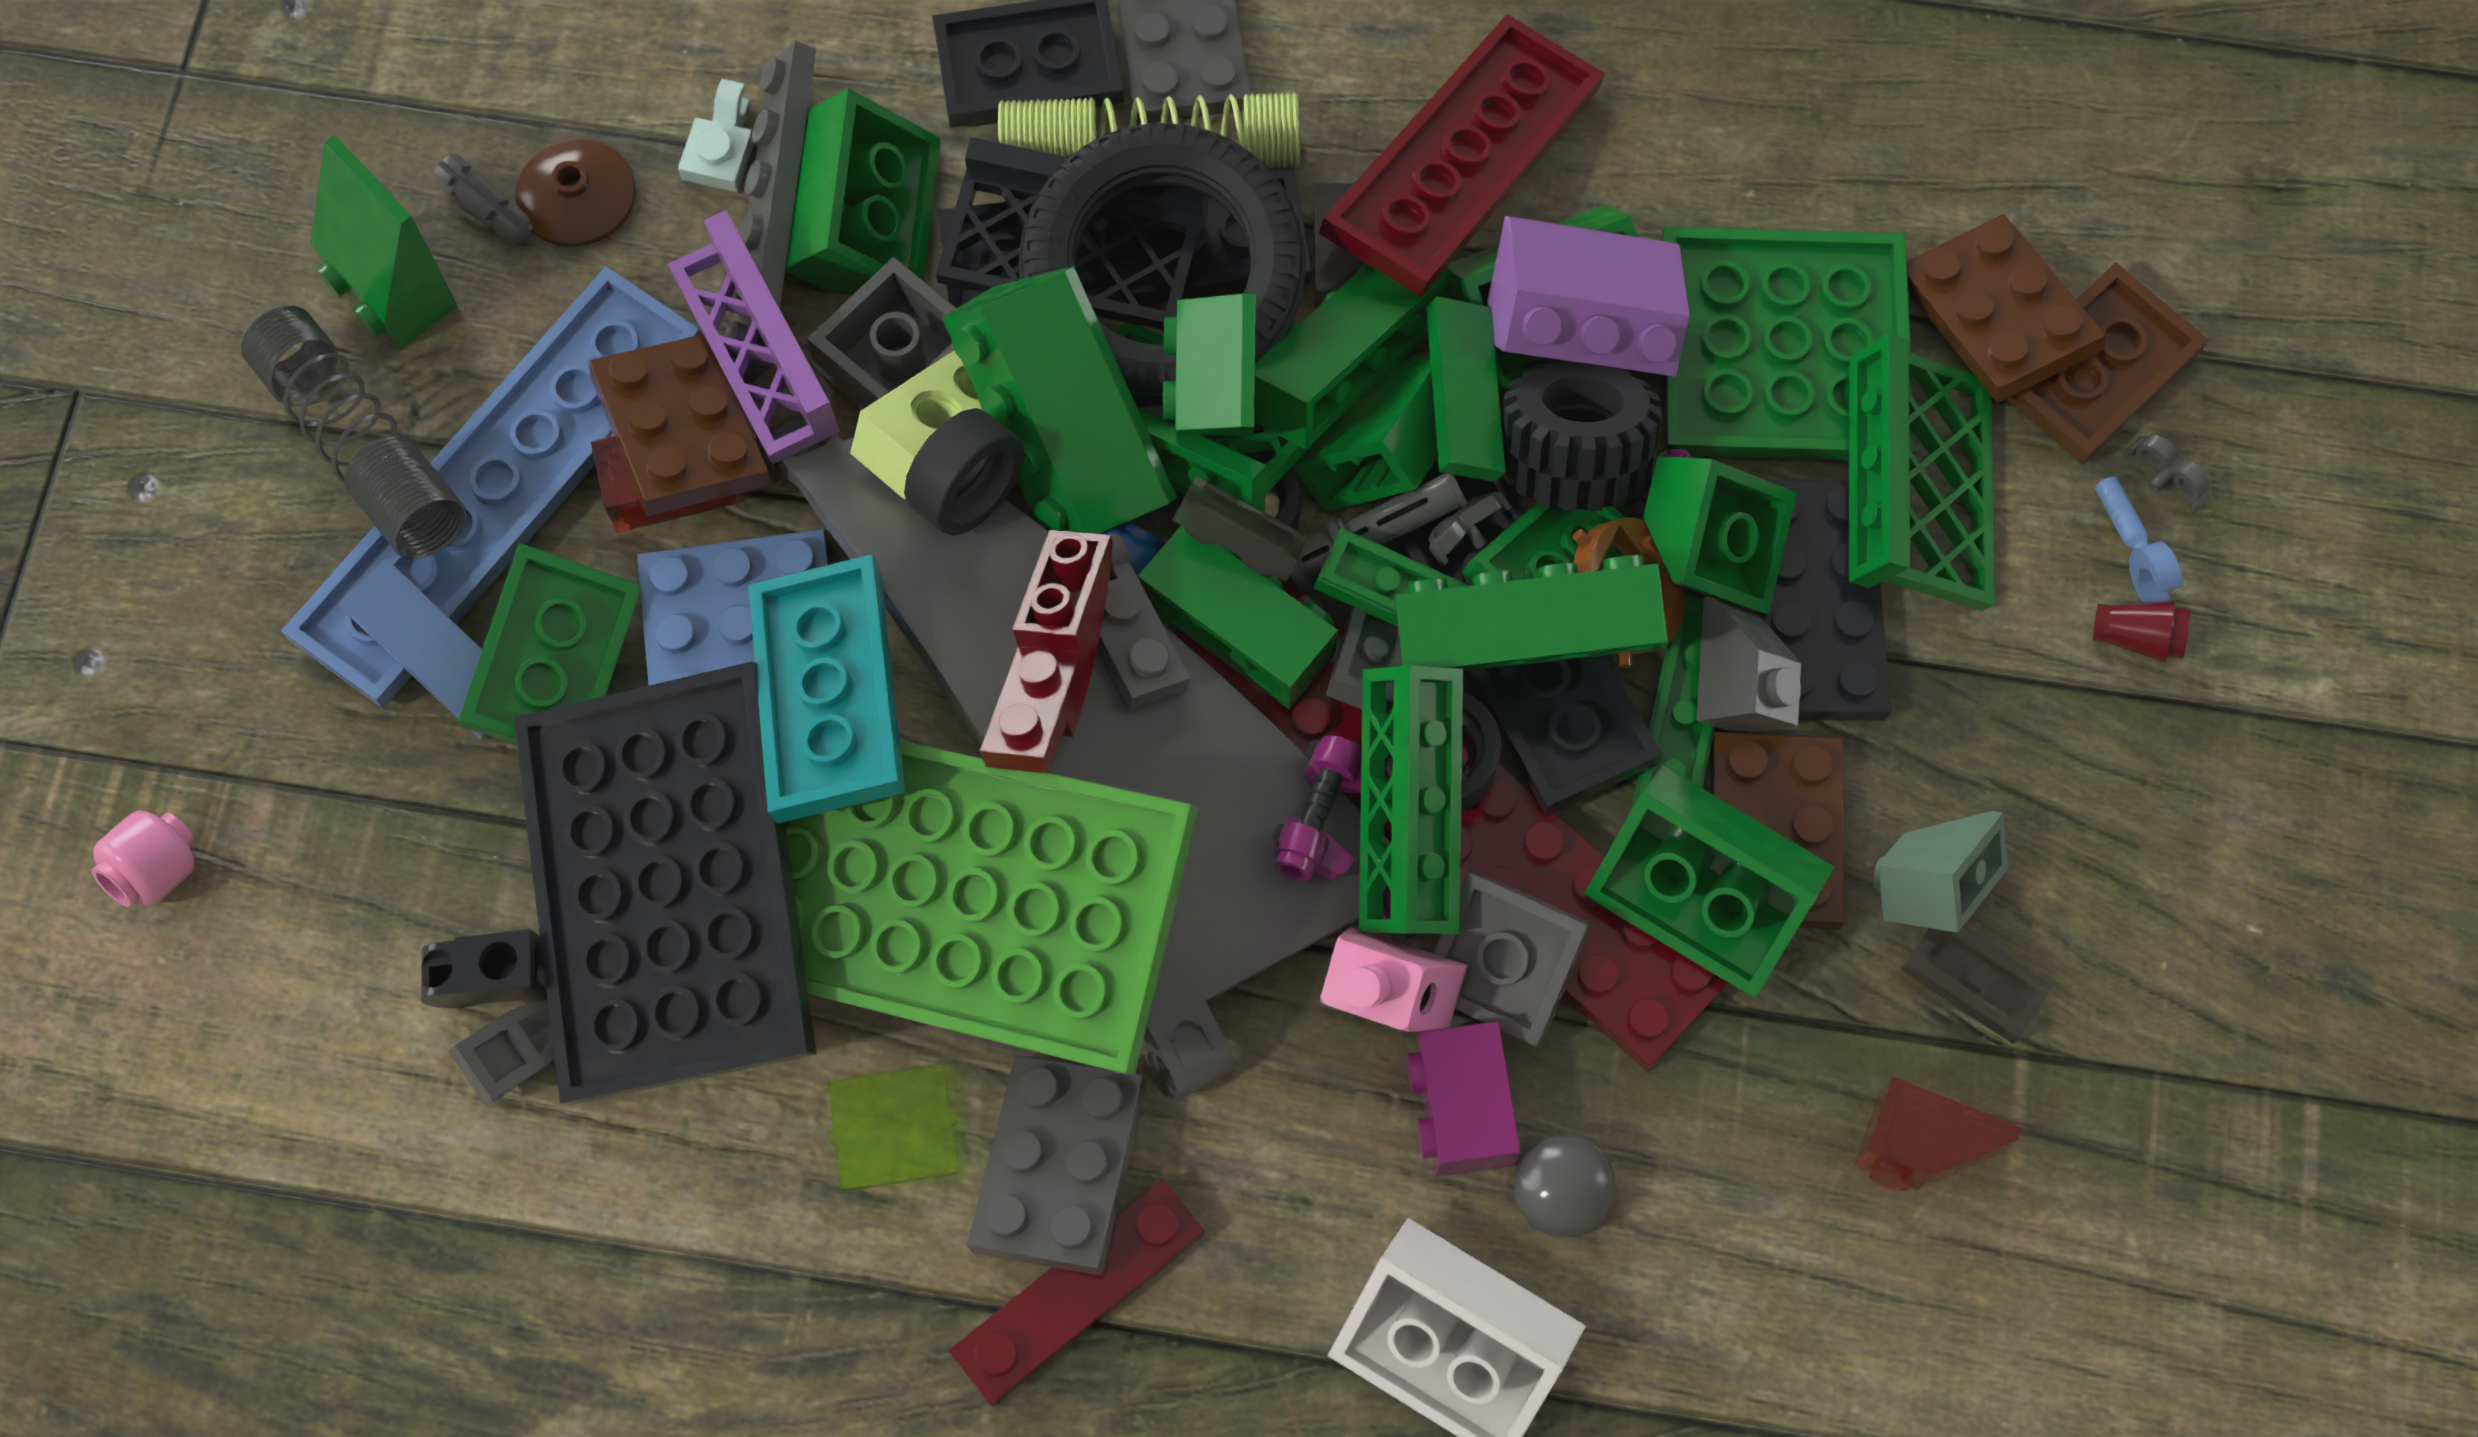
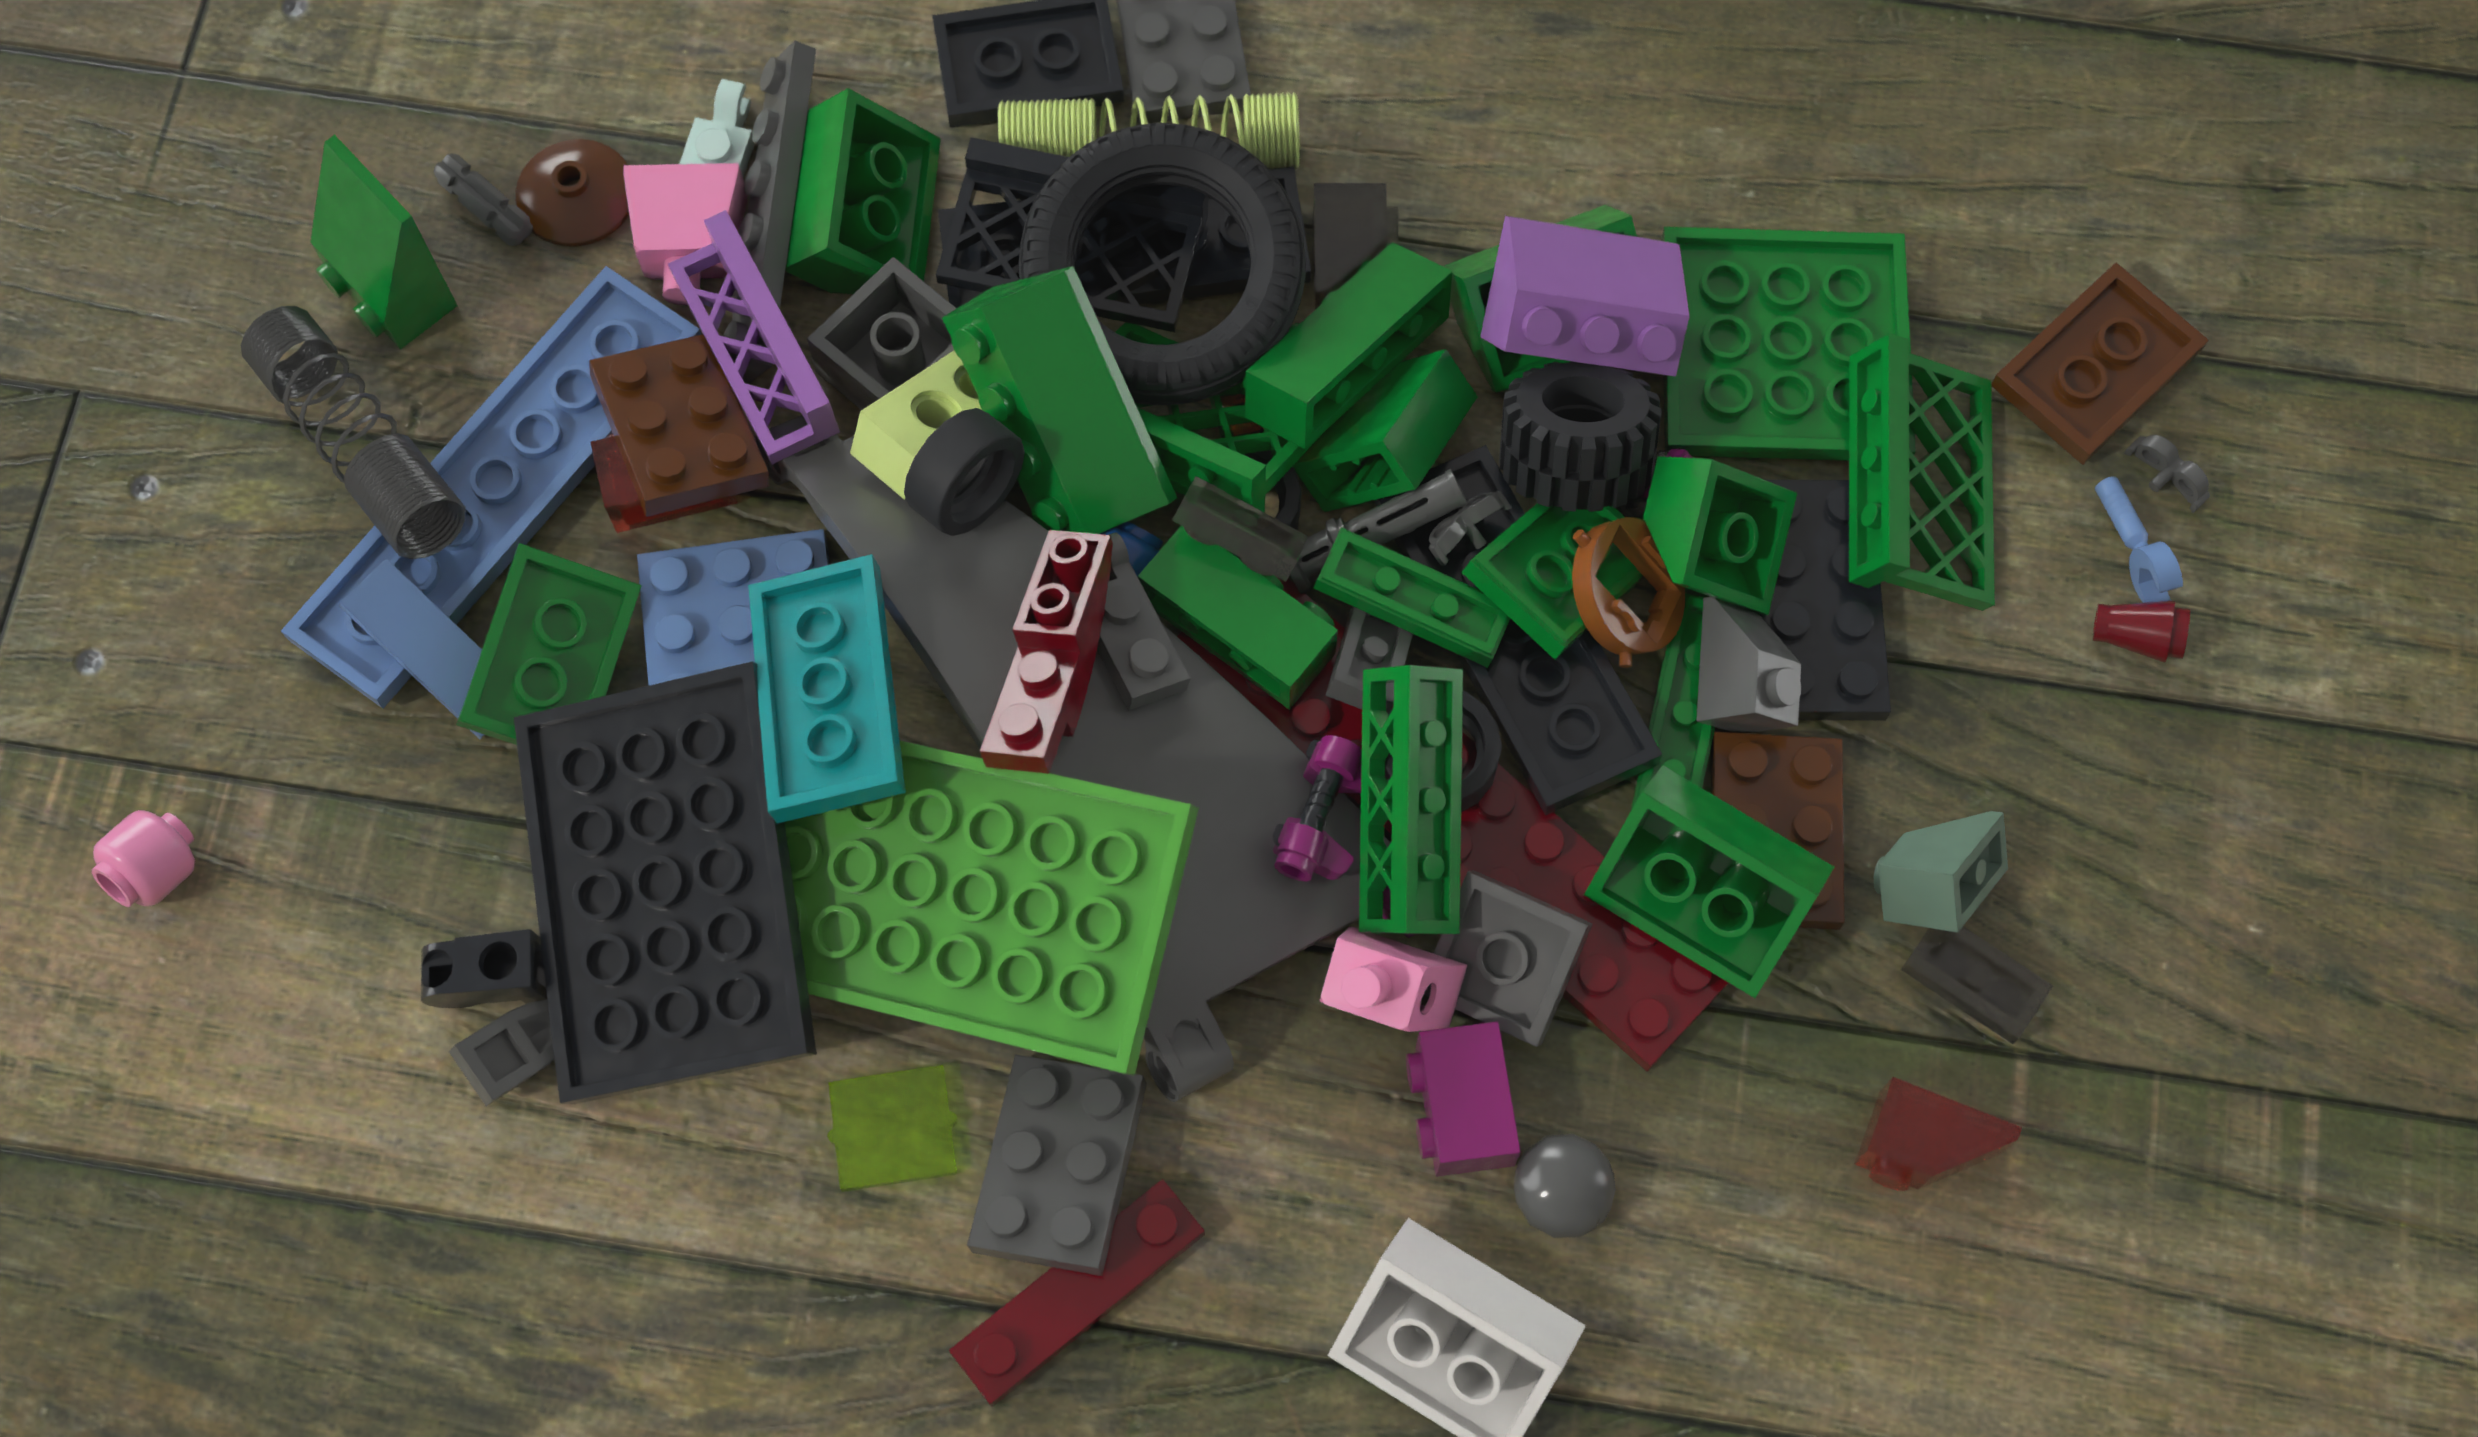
(669, 215): none -> bright pink torso
(1213, 365): slope -> none
(1461, 155): dark red plate -> none
(1465, 389): green tile -> none
(1534, 618): green brick -> none
(2002, 308): reddish brown plate -> none

